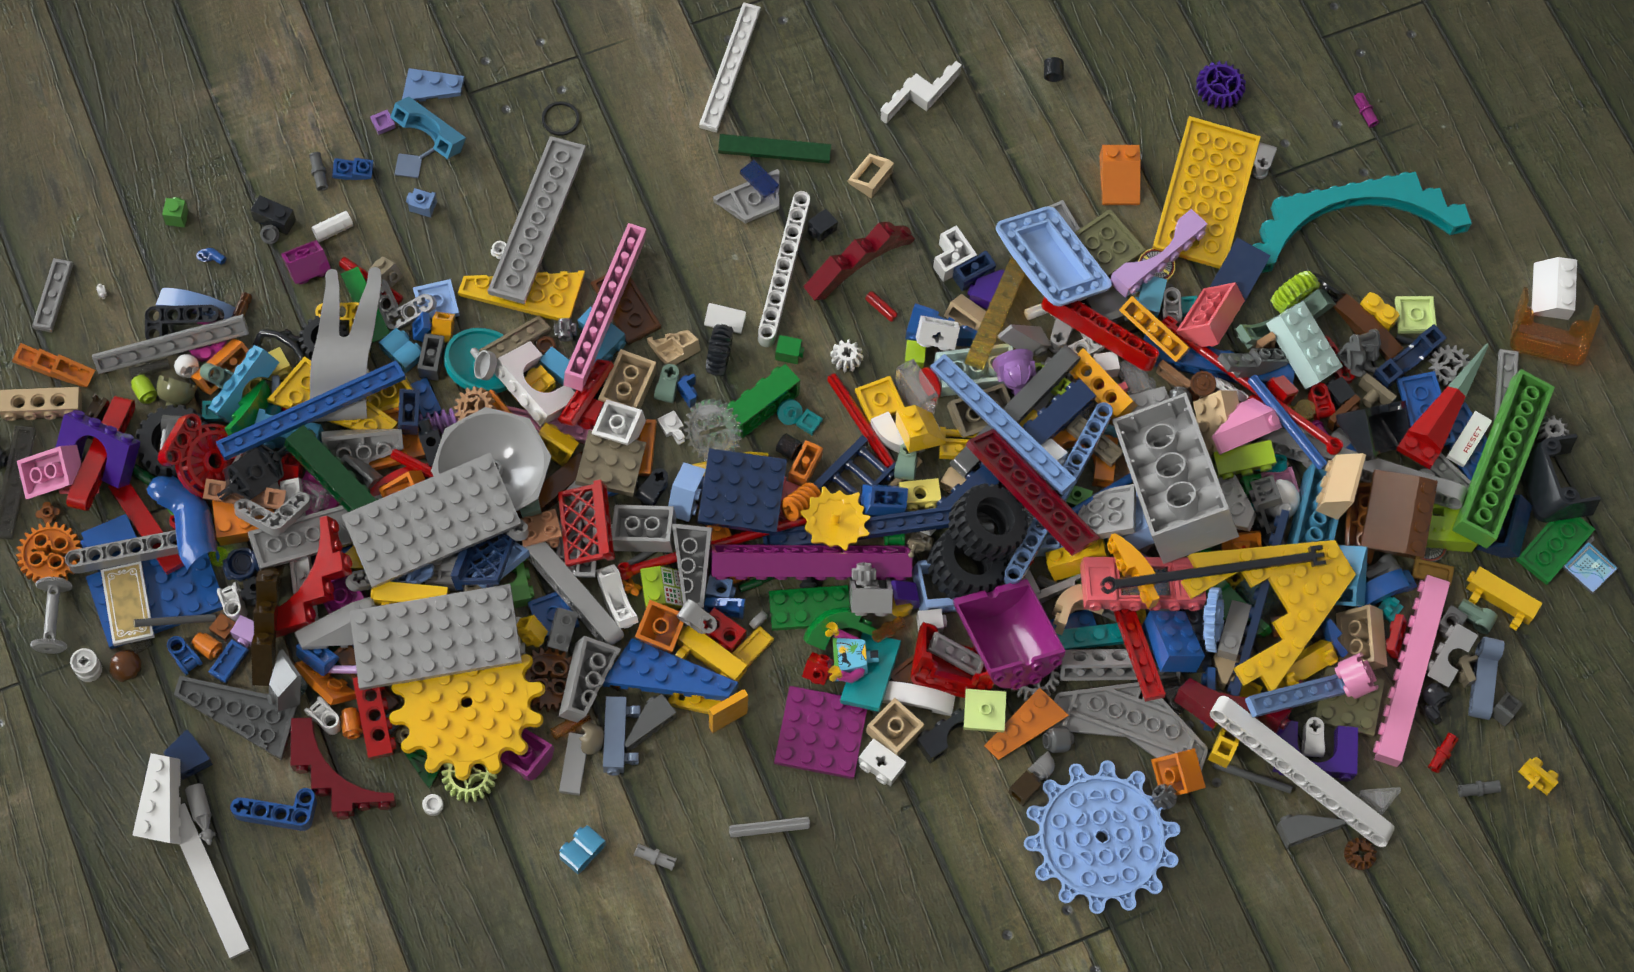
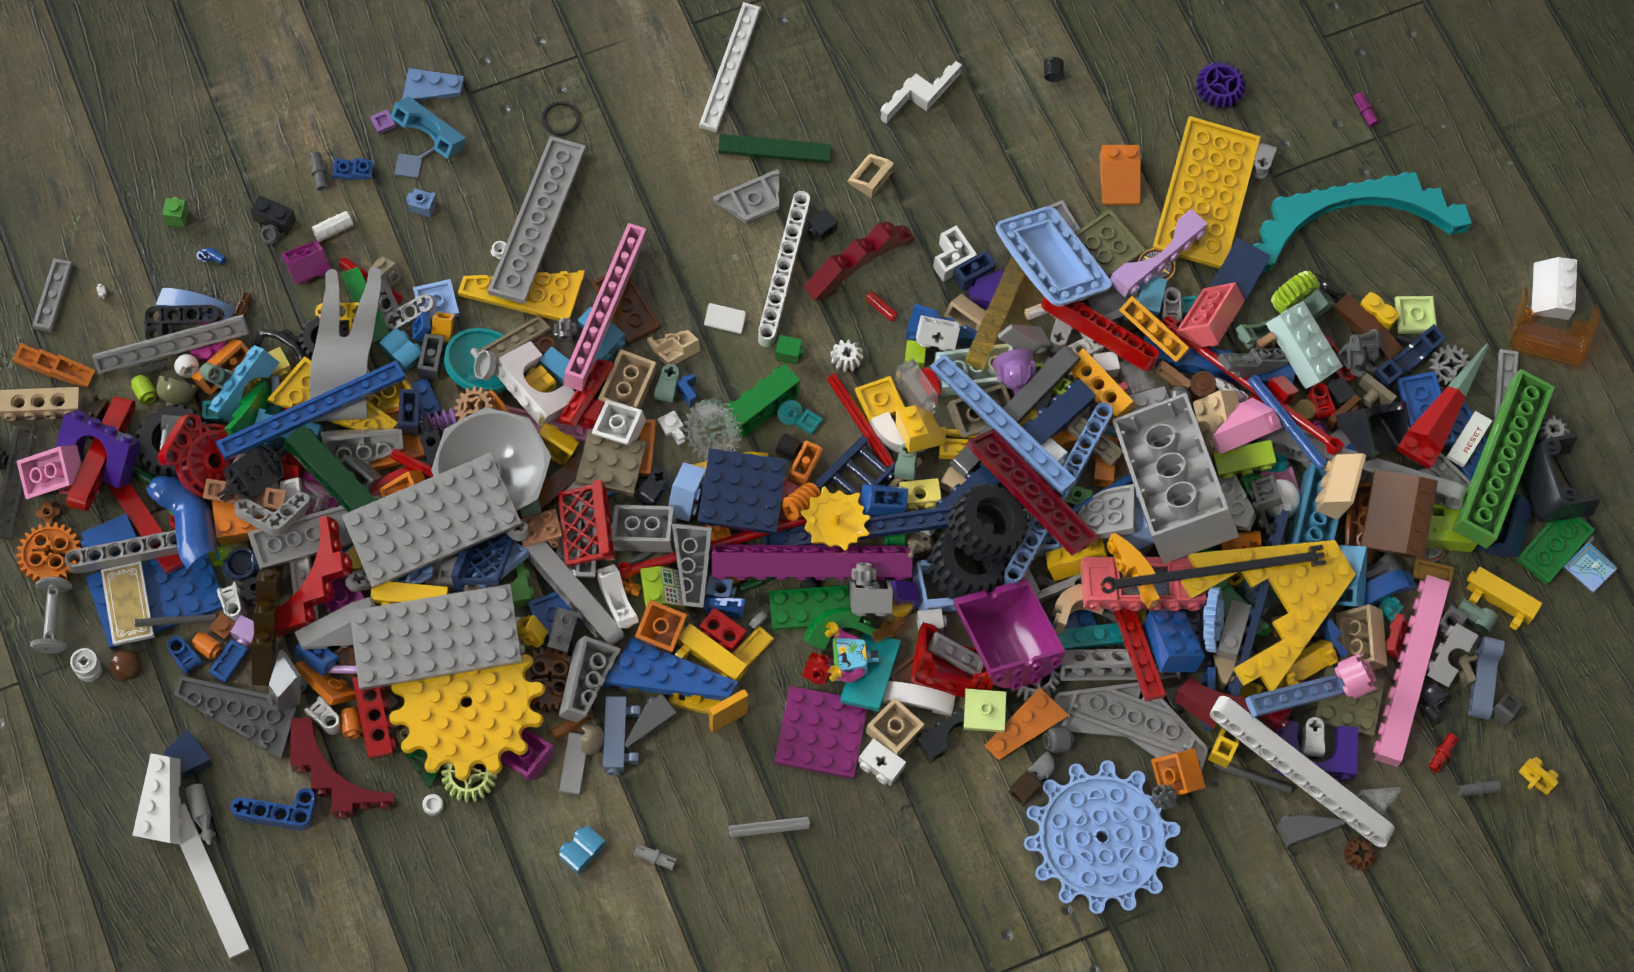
(694, 615): light grey piece -> none
(719, 349): black gear -> none
(759, 178): clear blue tile -> none

